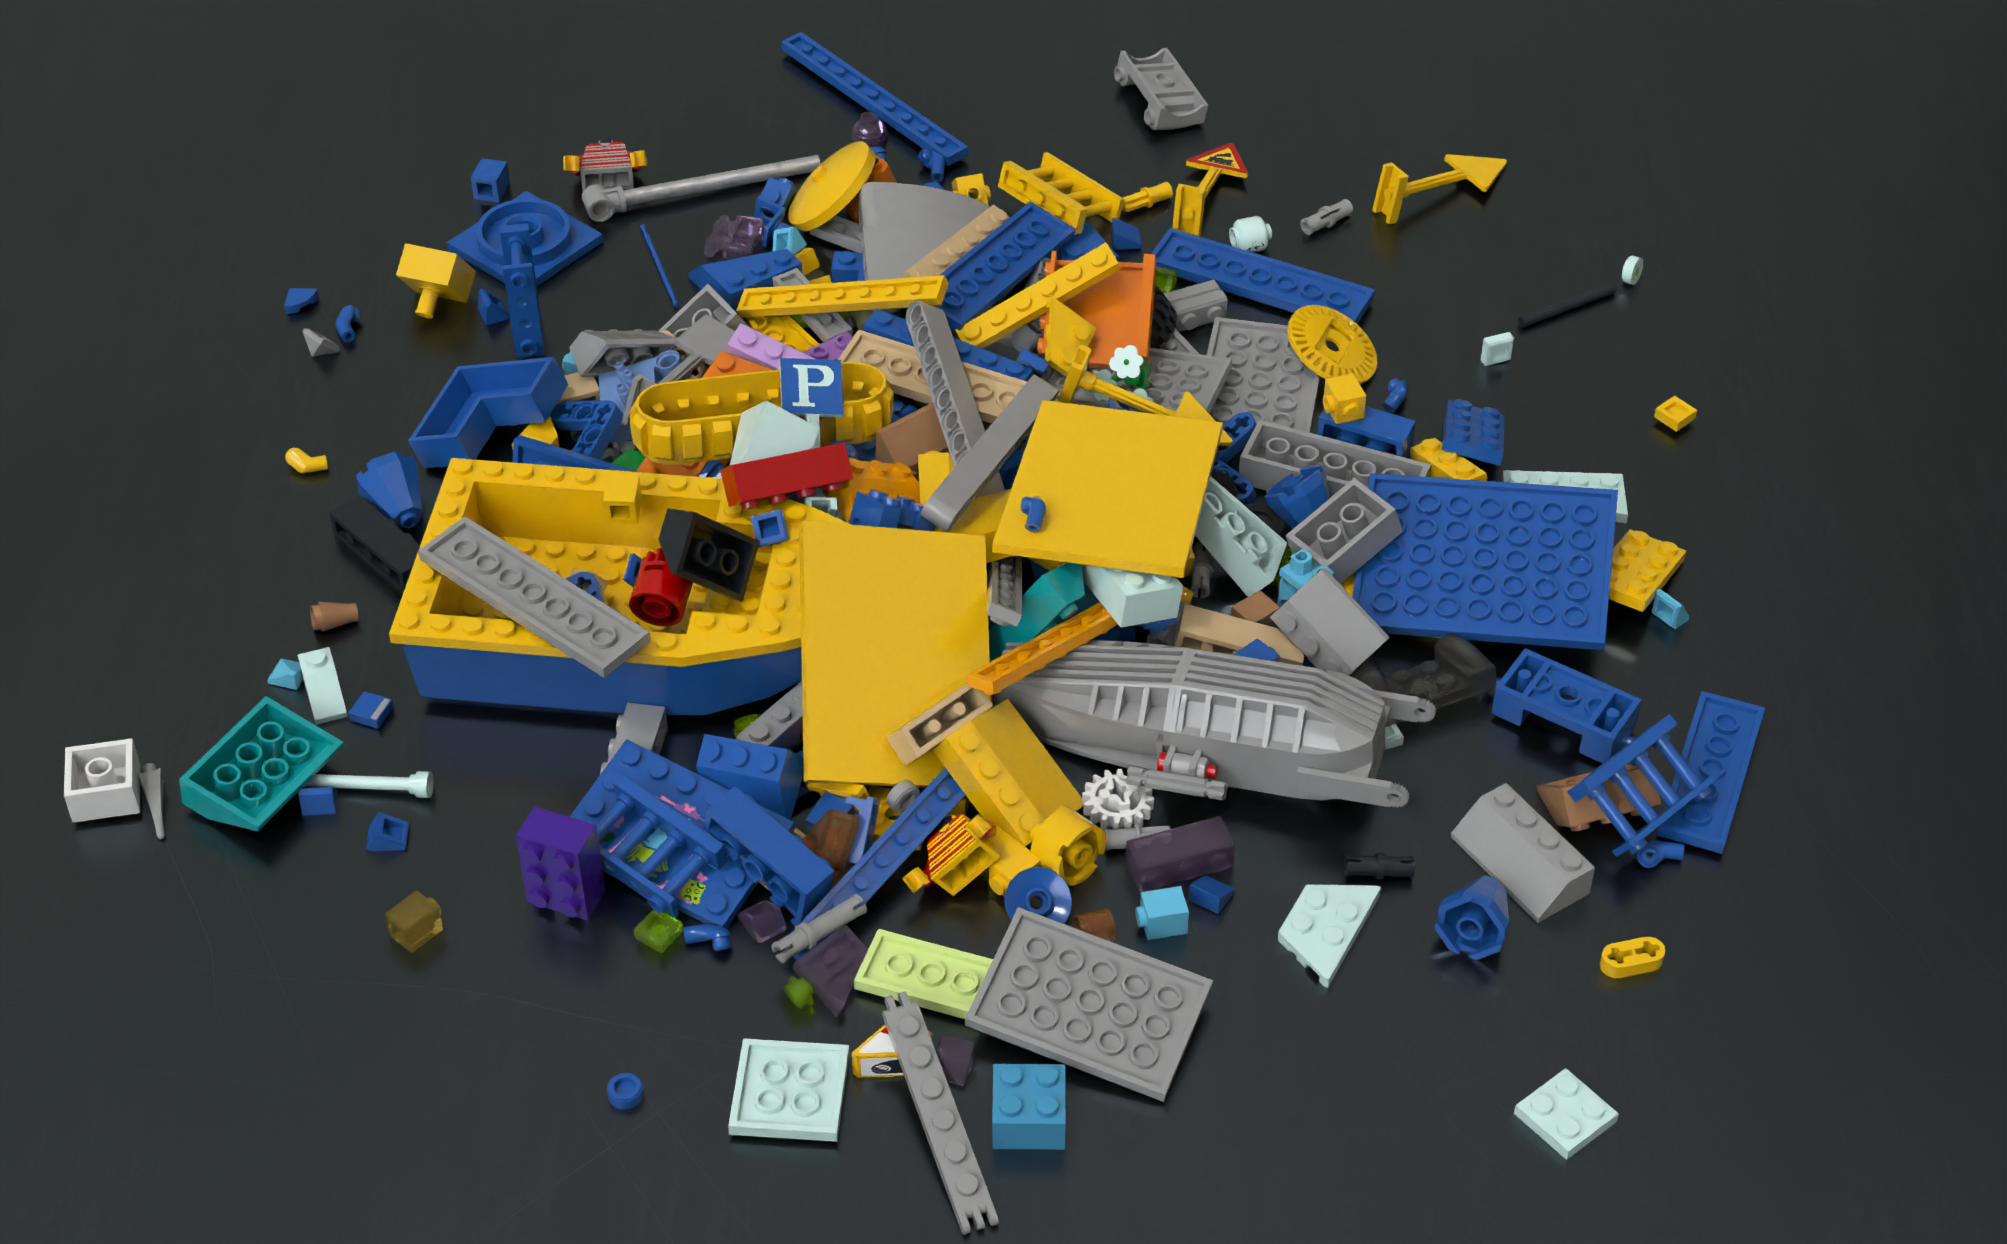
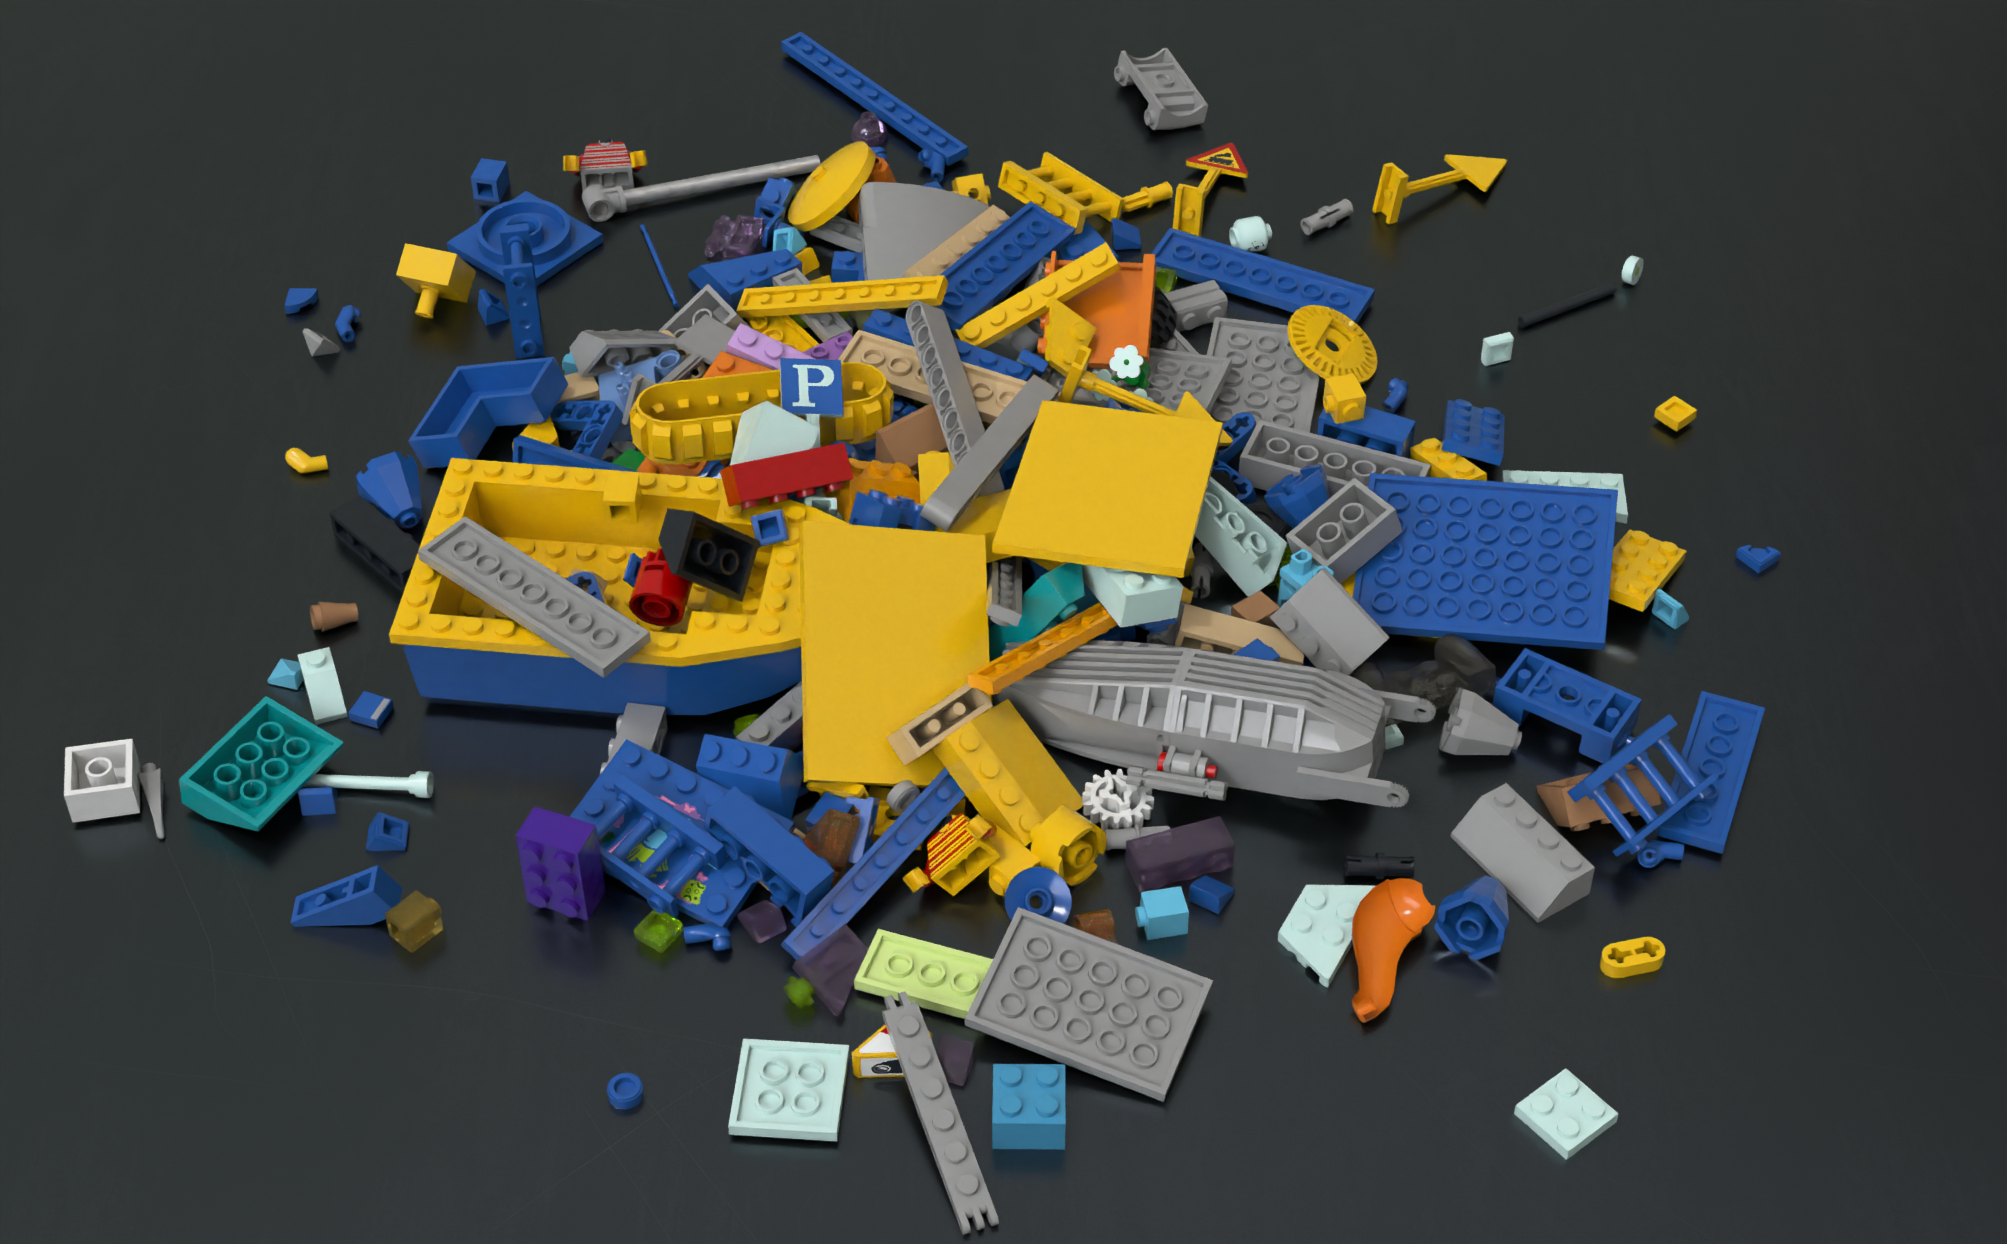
(348, 901): none -> blue slope
(808, 934): light grey pin -> none
(1036, 510): blue arm -> none
(1380, 932): none -> orange animal
(1478, 728): none -> light grey cone
(1758, 558): none -> blue tile

